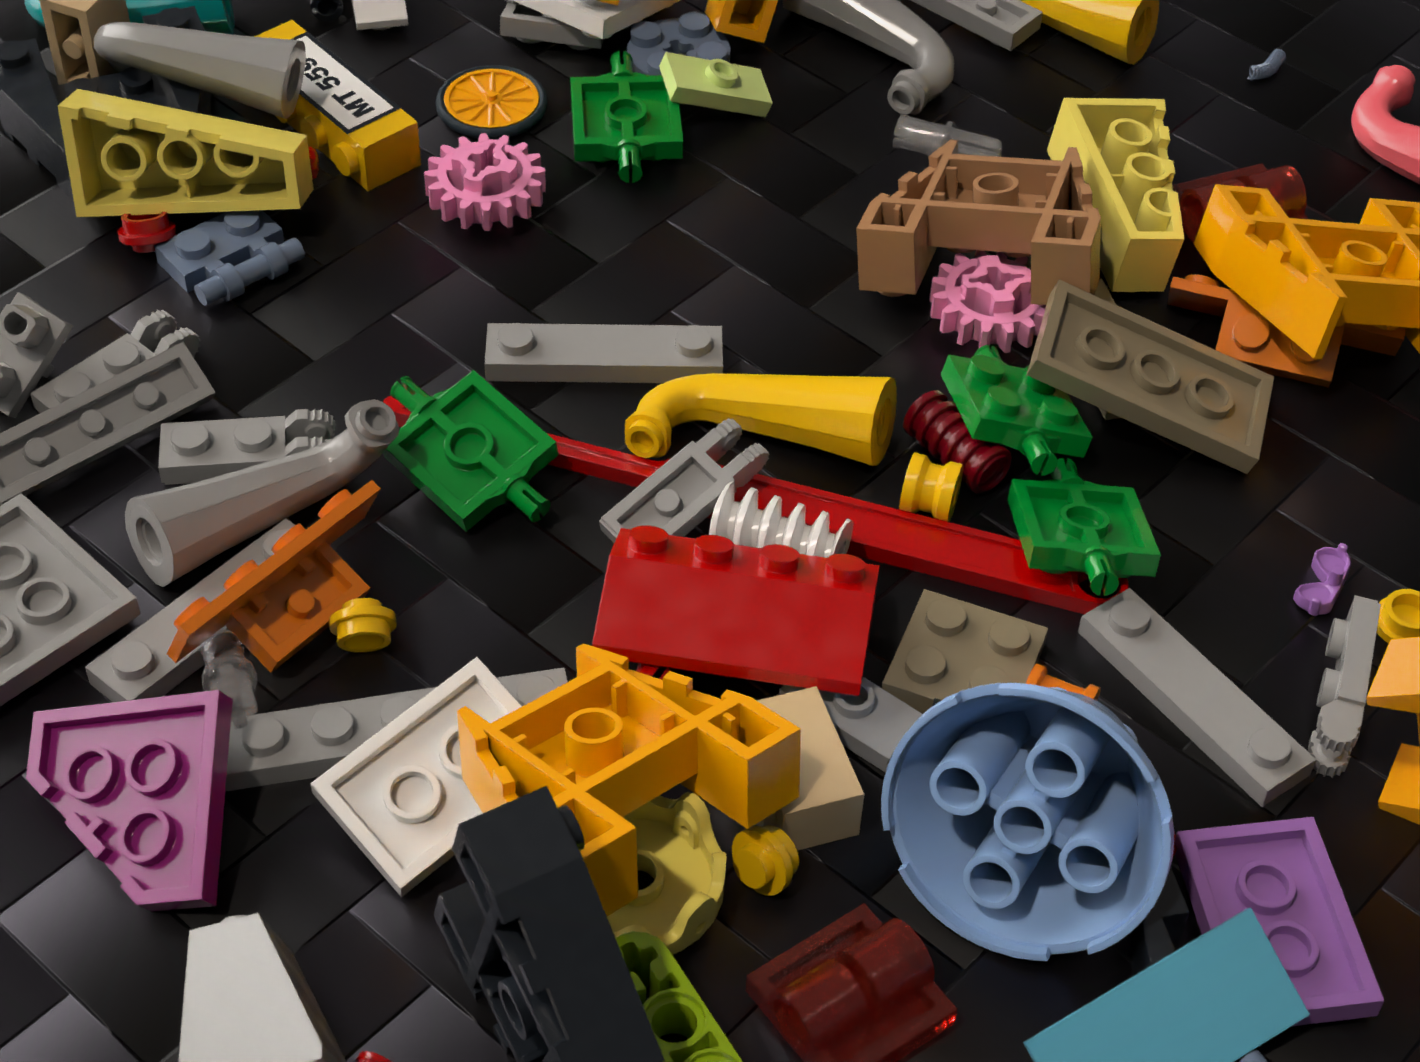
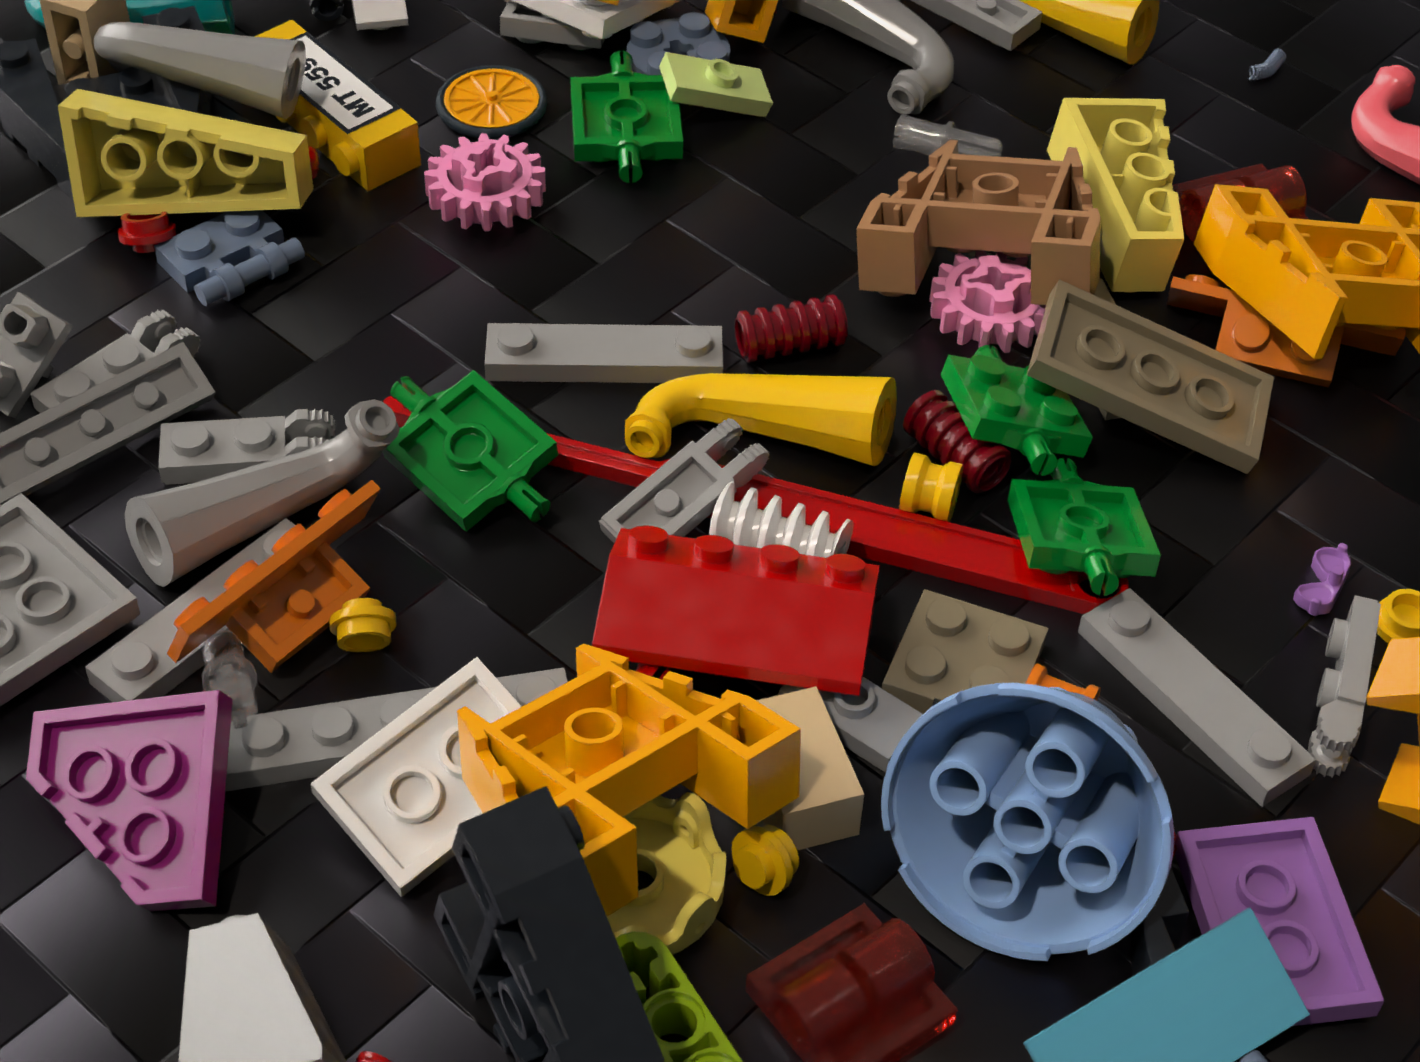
(791, 328): none -> dark red piece

